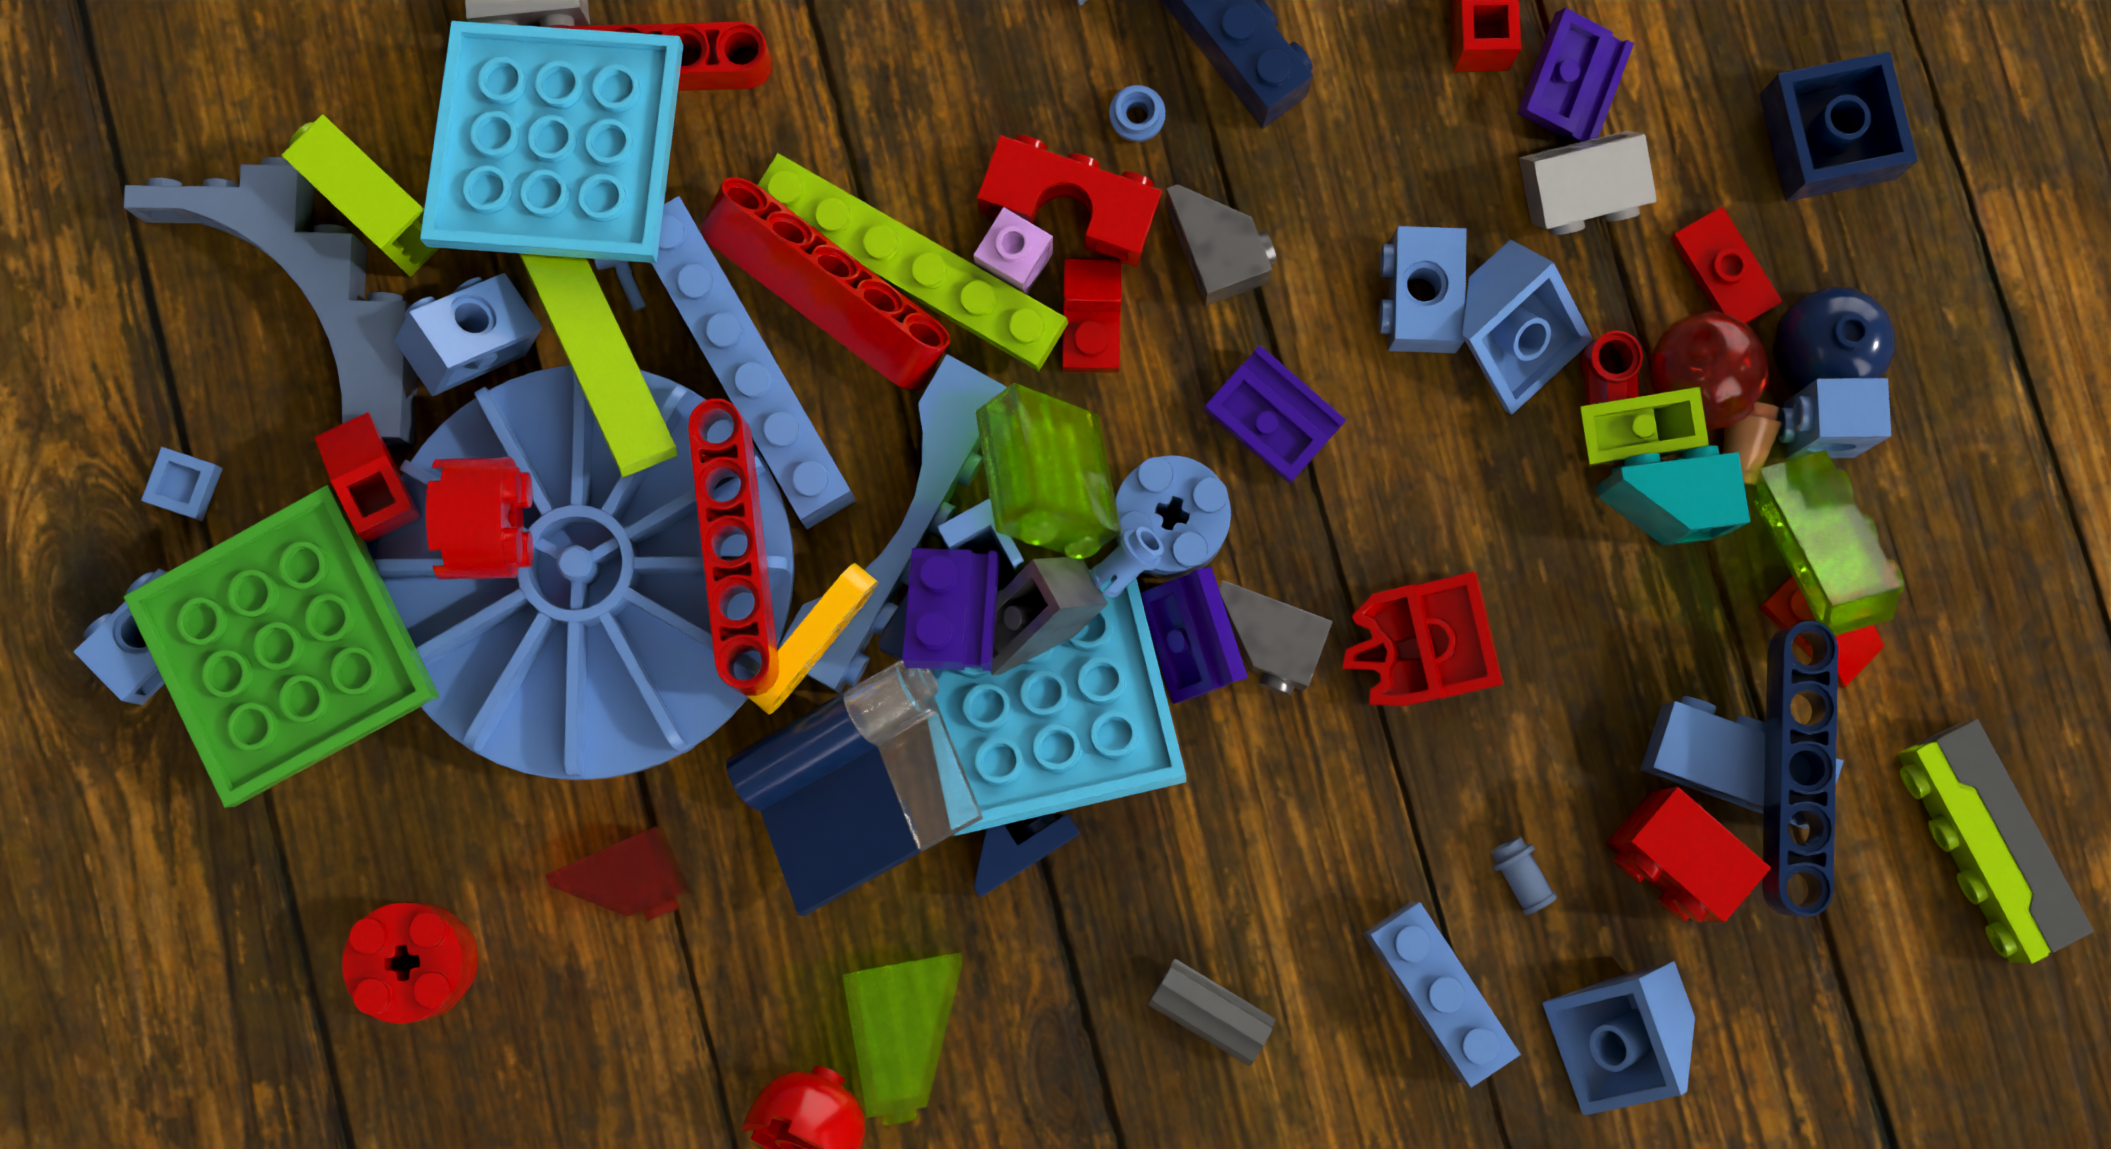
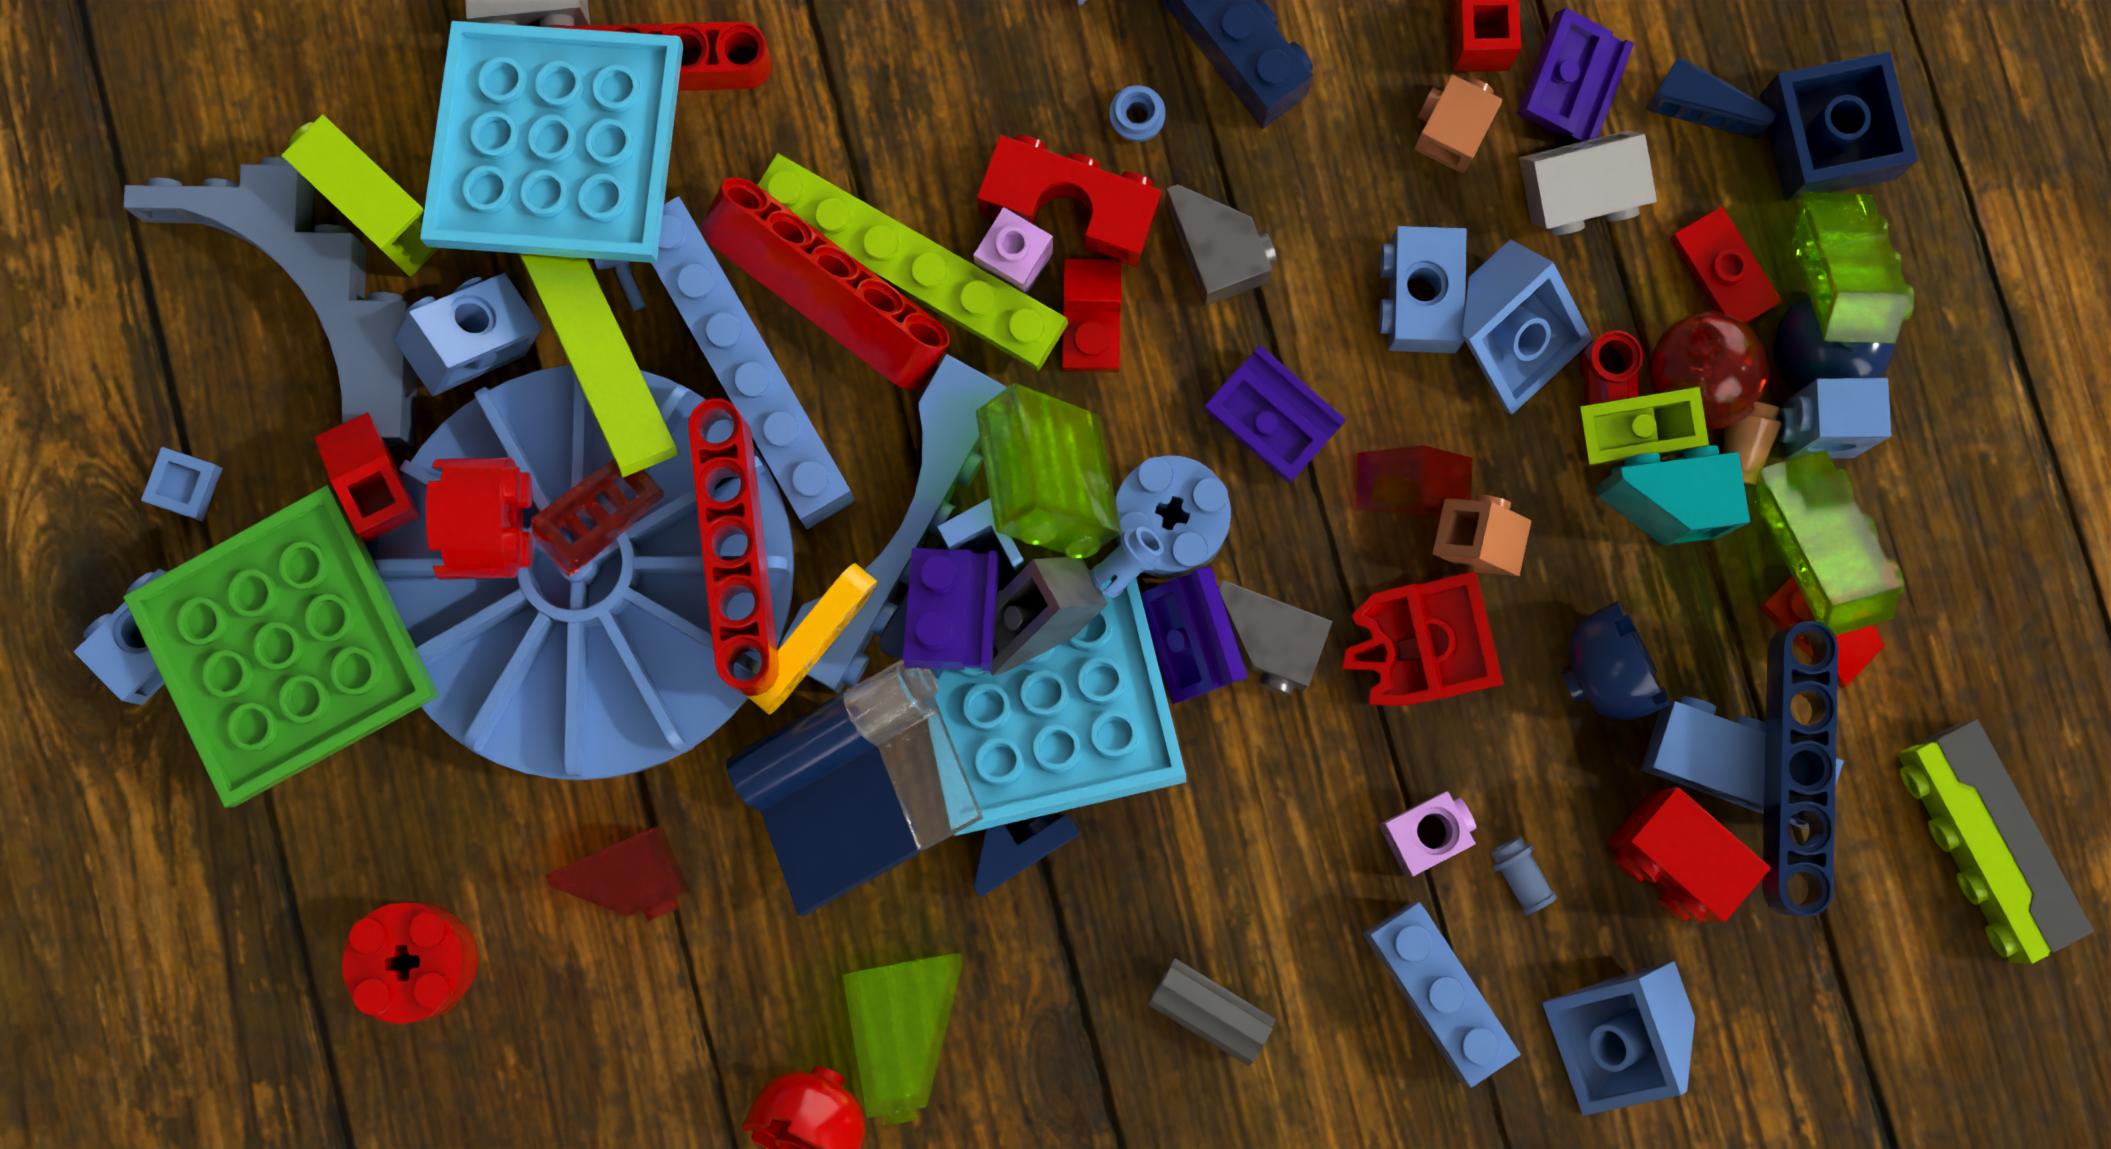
(582, 496): none -> clear red slope
(1404, 840): none -> lavender brick
(1411, 479): none -> clear red slope
(1457, 121): none -> nougat brick
(1482, 535): none -> nougat brick
(1612, 667): none -> dark blue cylinder
(1706, 100): none -> dark blue slope
(1851, 268): none -> clear neon green brick

